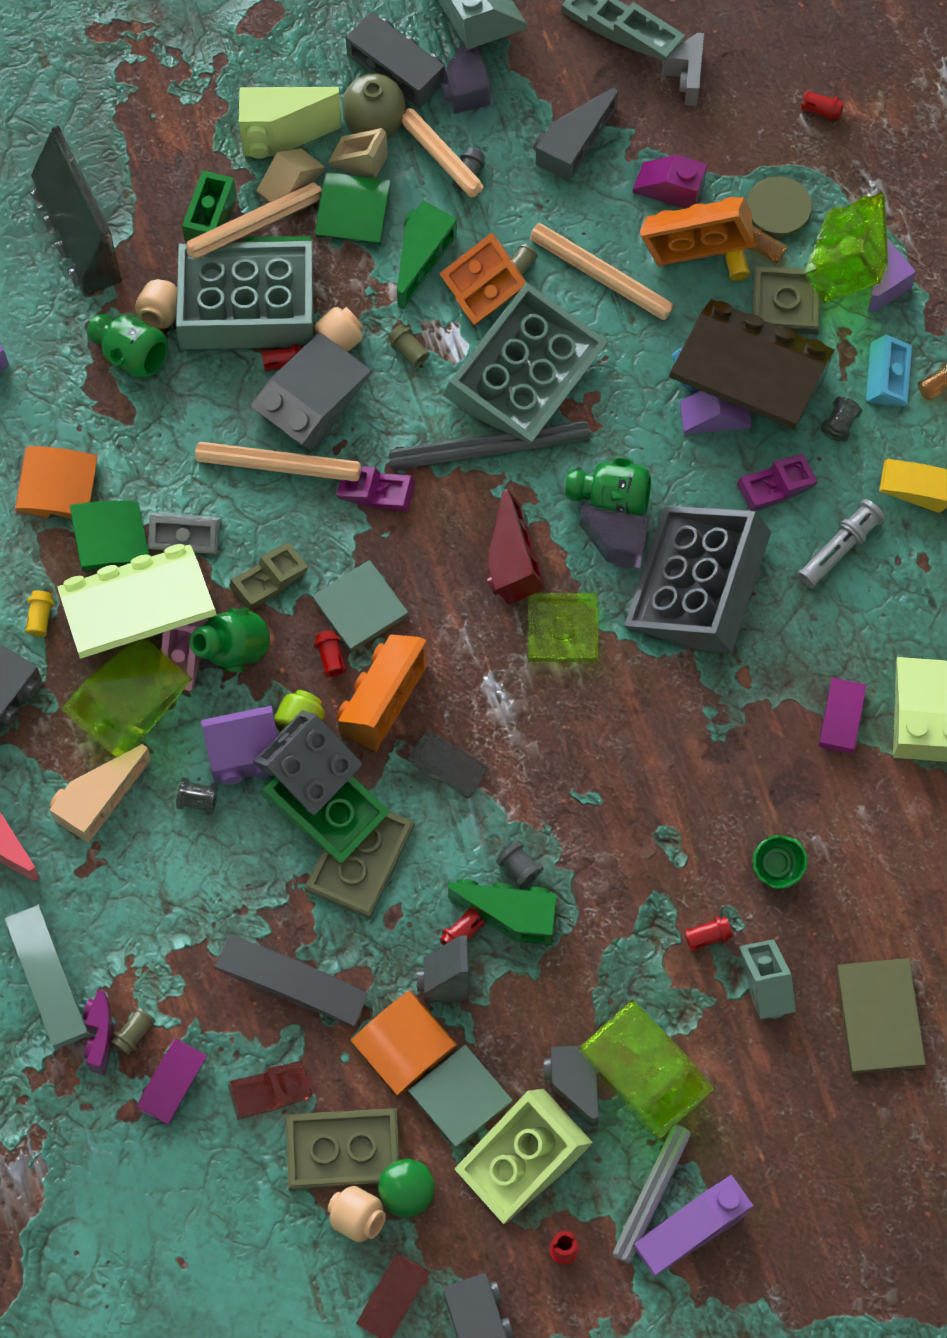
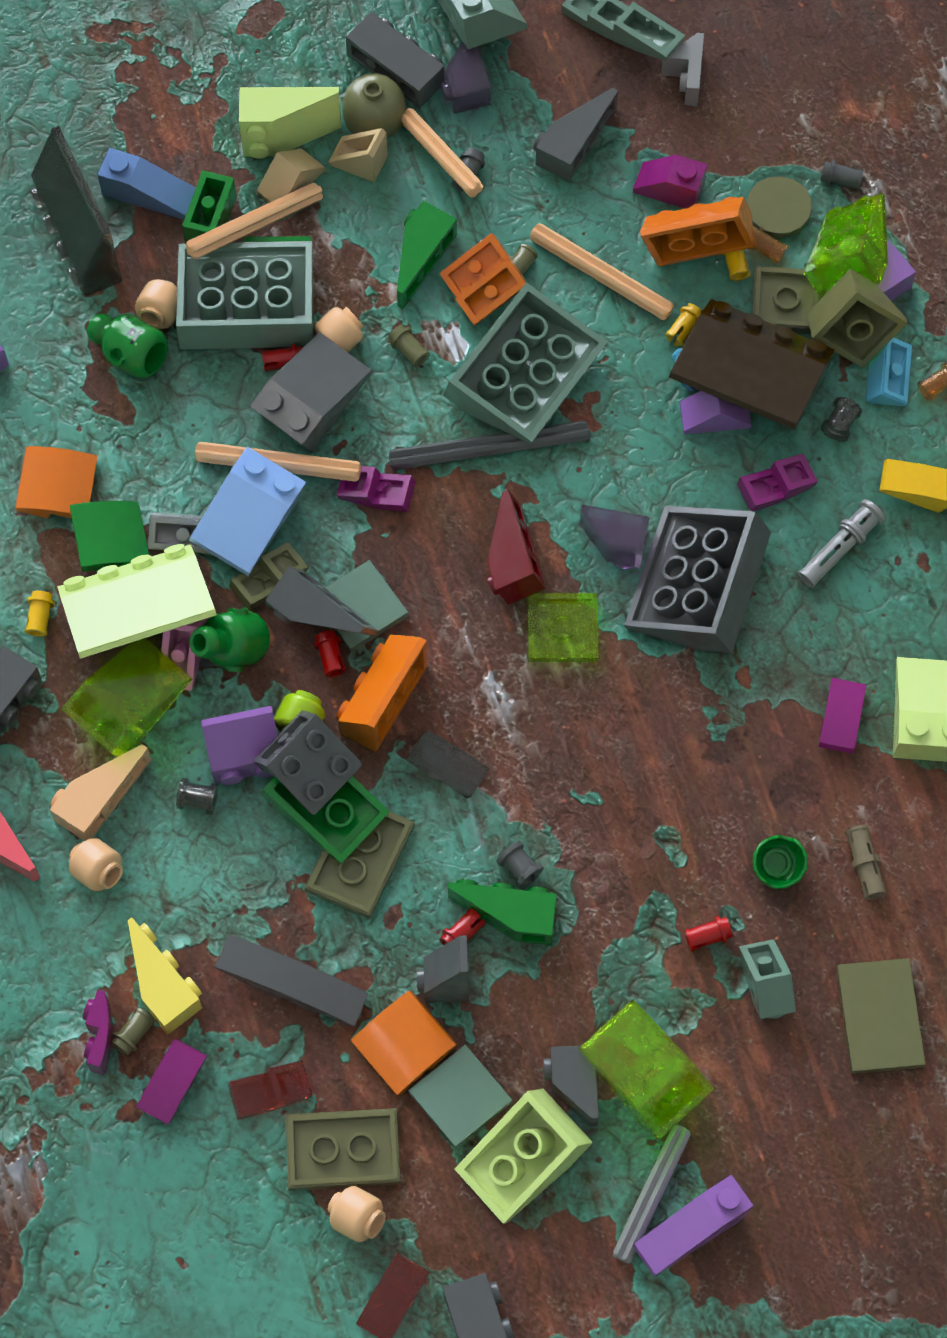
(46, 977): sand green slope -> none
(95, 864): none -> light nougat head
(143, 184): none -> medium blue slope
(162, 989): none -> light yellow slope
(247, 511): none -> light blue slope
(306, 601): none -> dark grey slope
(353, 208): green slope -> none
(406, 1188): green hair -> none
(560, 1256): red pin -> none
(613, 486): green piece -> none
(683, 324): none -> yellow pin
(822, 105): red pin -> none
(841, 175): none -> dark grey pin
(855, 318): none -> olive slope
(866, 862): none -> dark tan pin

